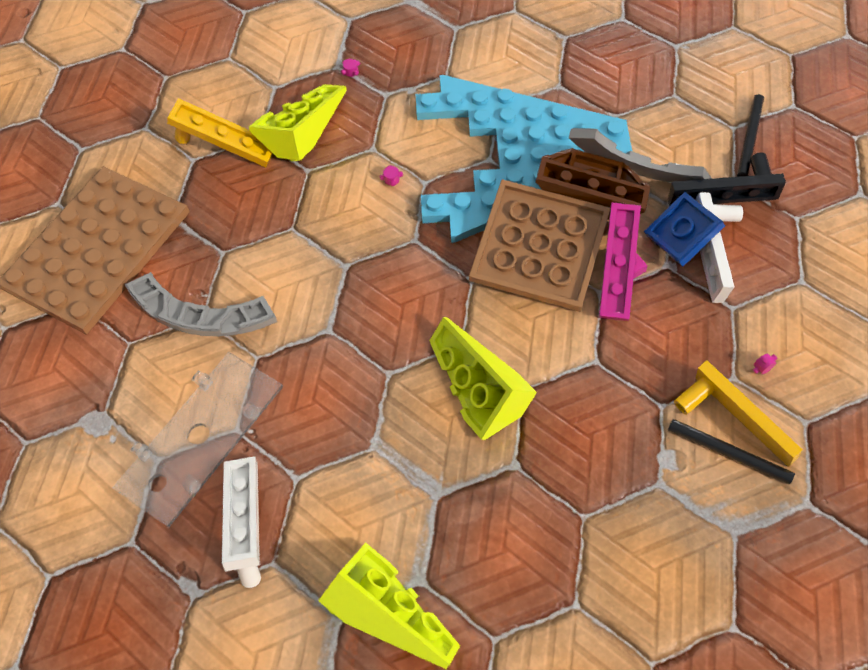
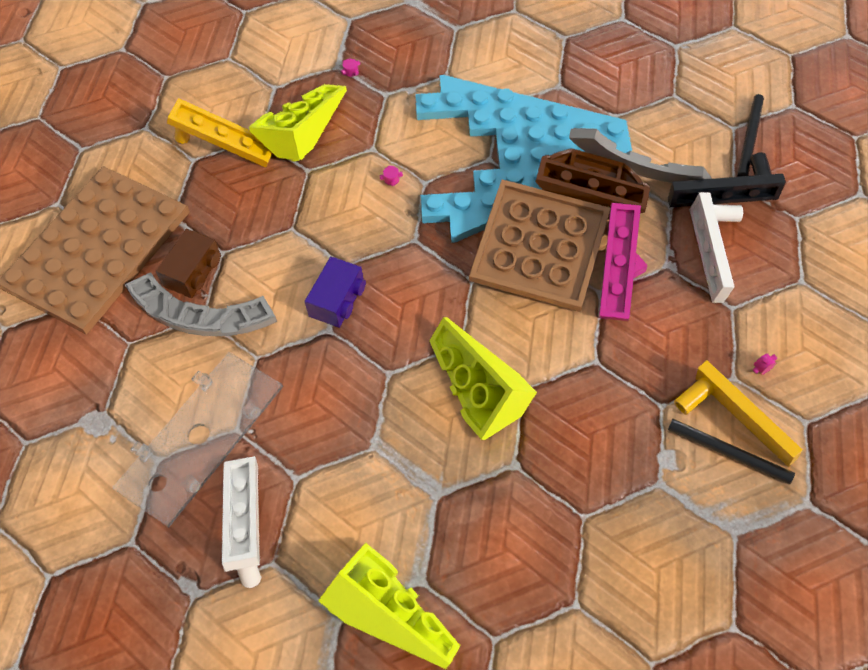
(189, 263): none -> reddish brown brick
(335, 292): none -> dark purple brick
(684, 229): blue tile -> none

